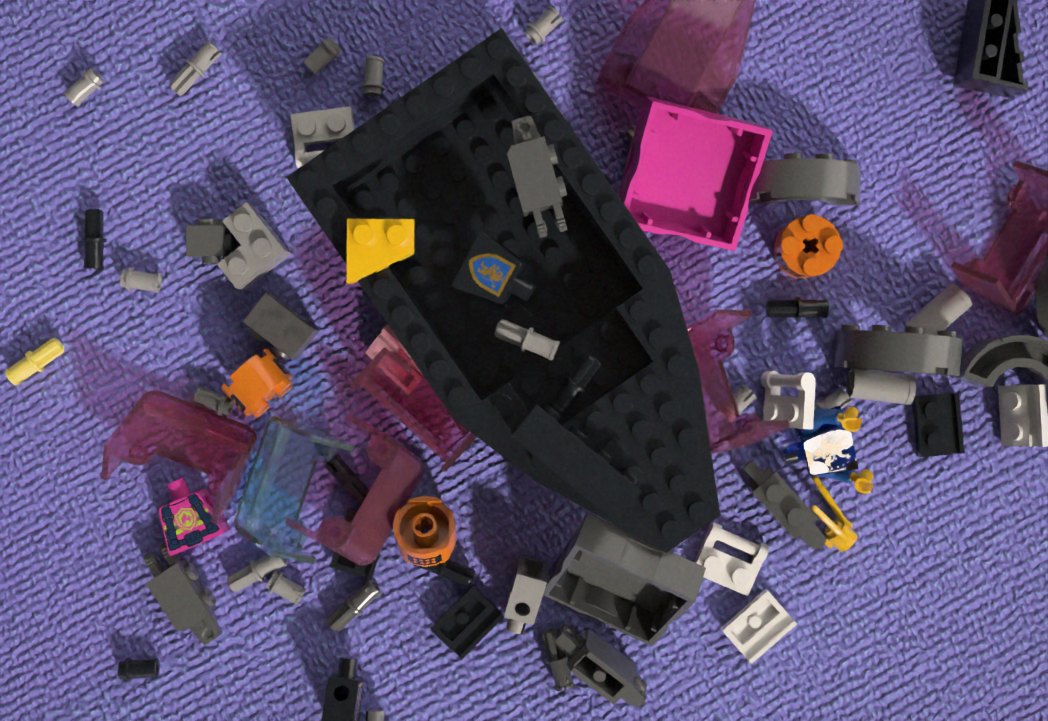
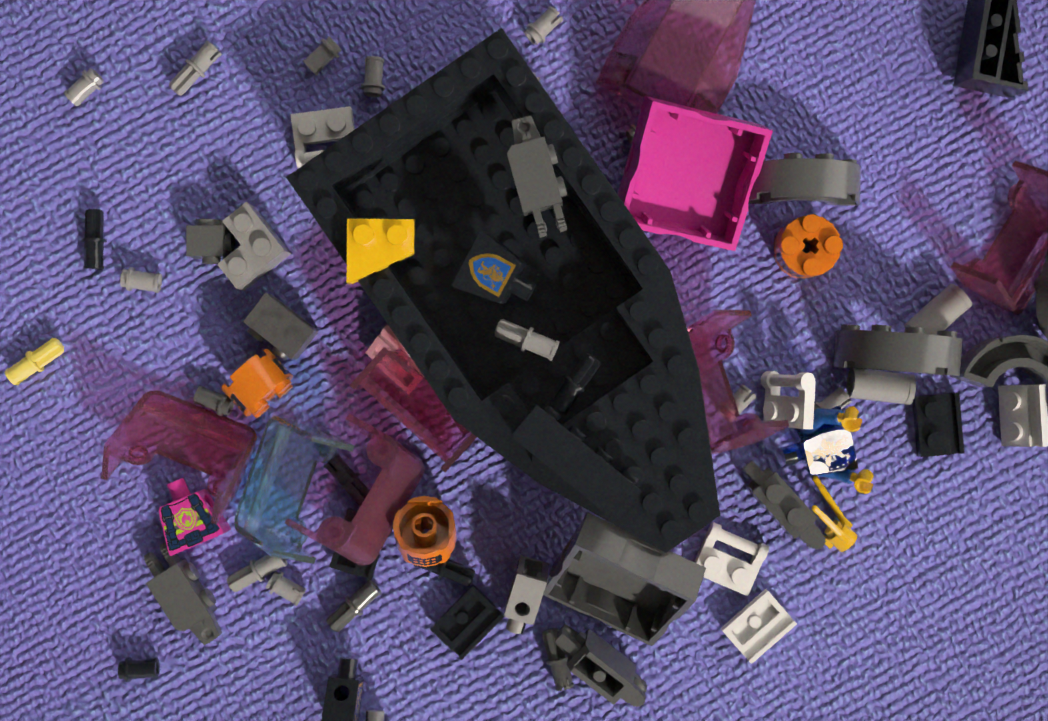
(797, 308): black axle -> none

